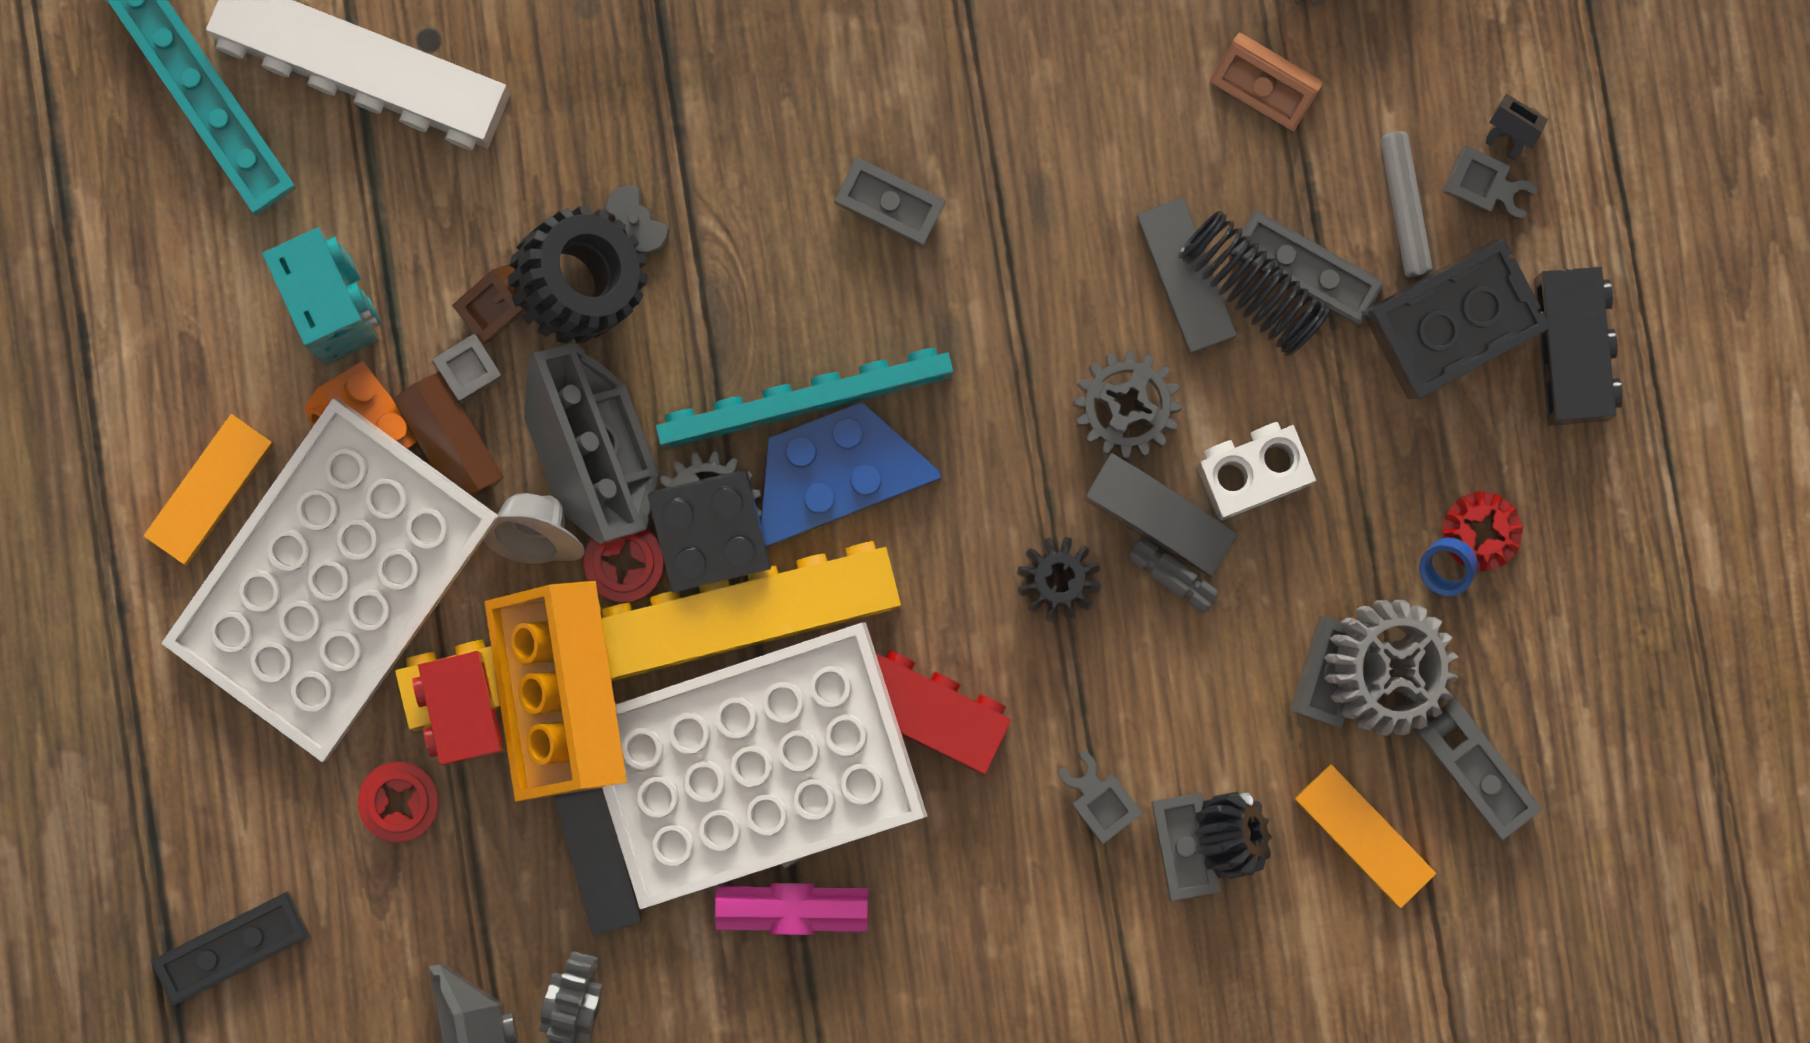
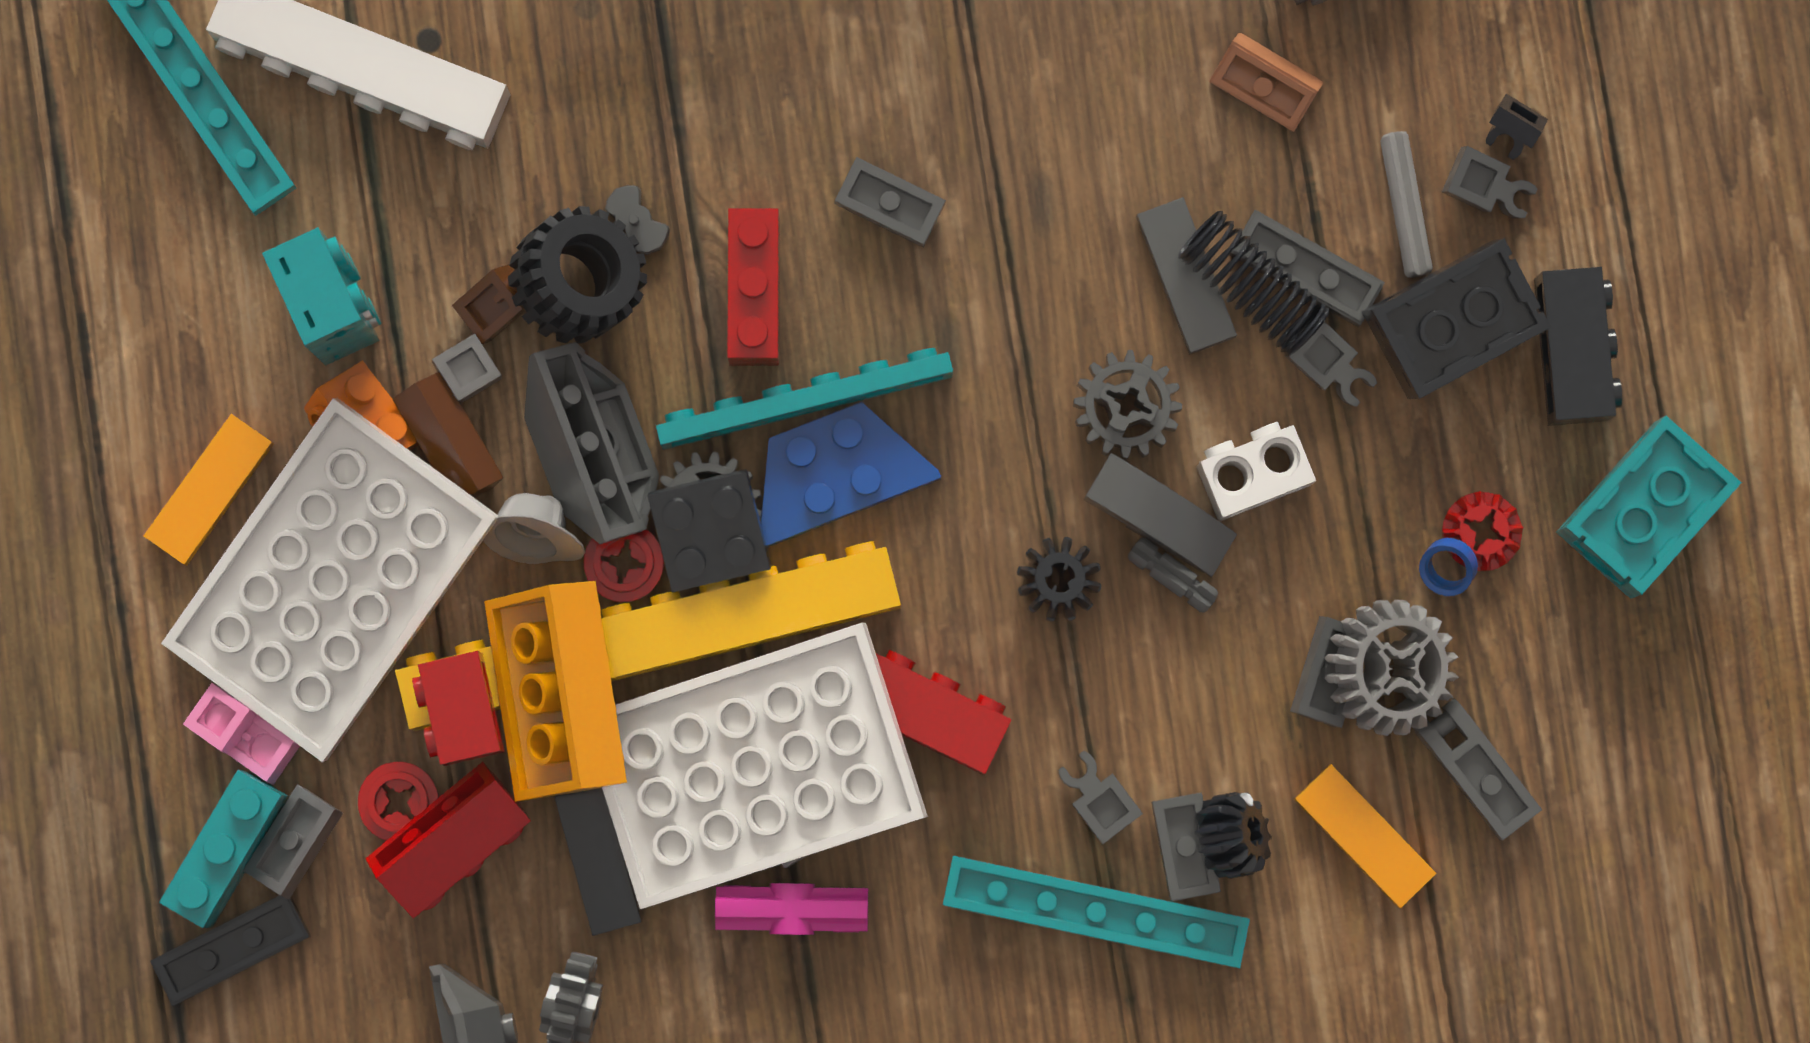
(223, 849): none -> teal brick
(241, 734): none -> bright pink slope
(293, 842): none -> flat silver plate
(448, 840): none -> red brick
(753, 286): none -> red brick
(1096, 911): none -> teal plate
(1327, 360): none -> dark grey plate
(1648, 507): none -> teal piece

